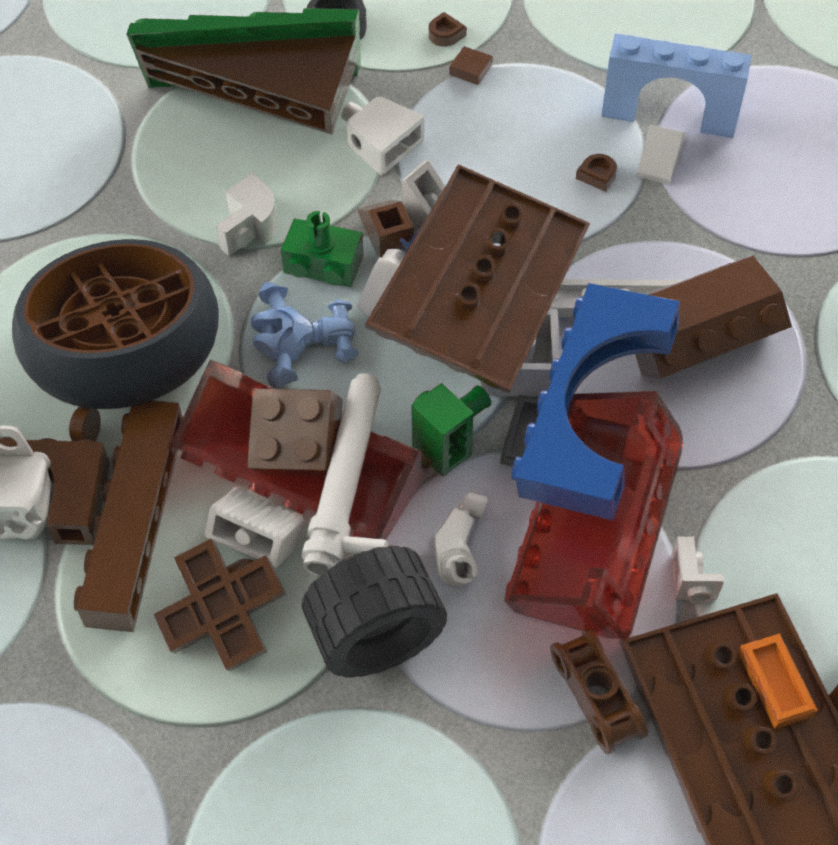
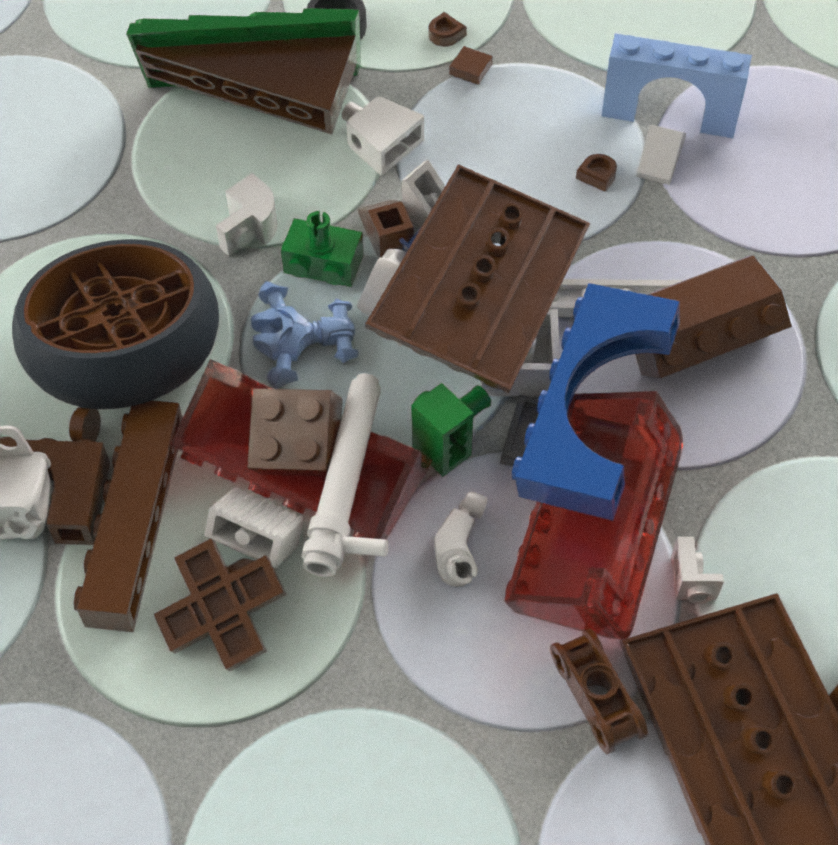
(373, 611): black tyre -> none
(777, 681): orange tile -> none

